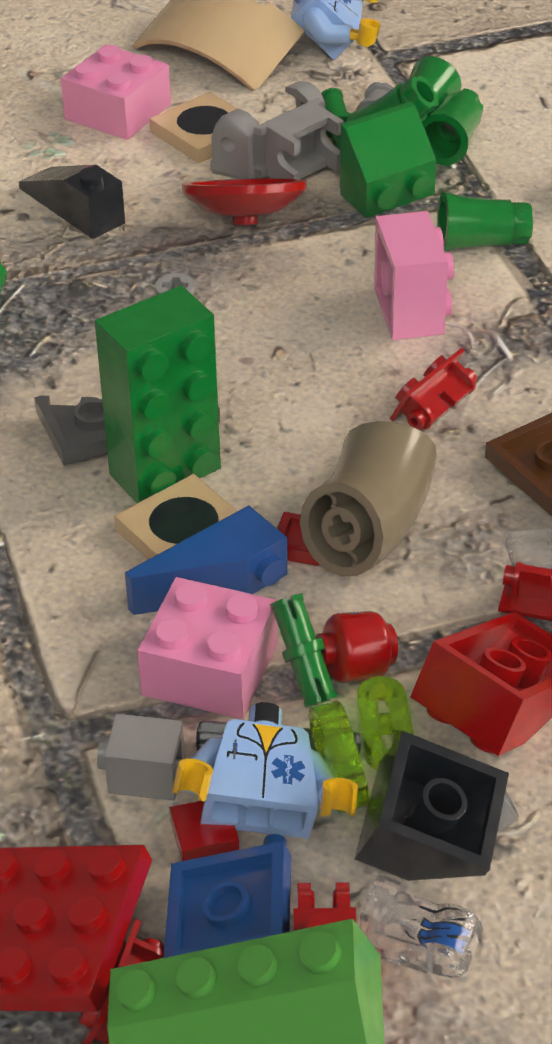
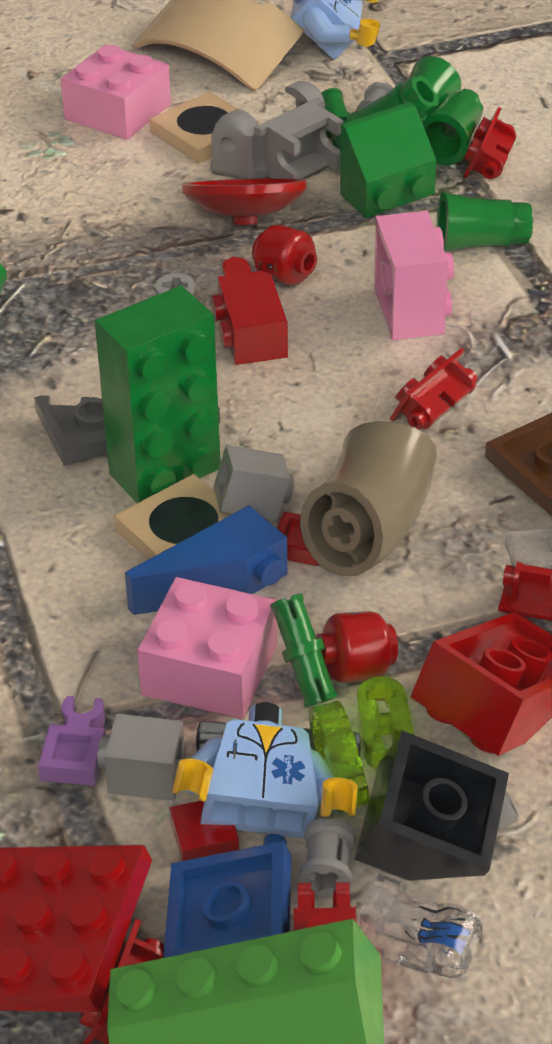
(73, 748): none -> medium lavender plate
(80, 195): black slope -> none
(249, 314): none -> red hinge
(253, 480): none -> light grey brick
(285, 254): none -> red head
(326, 855): none -> light grey bush
(490, 147): none -> red hinge

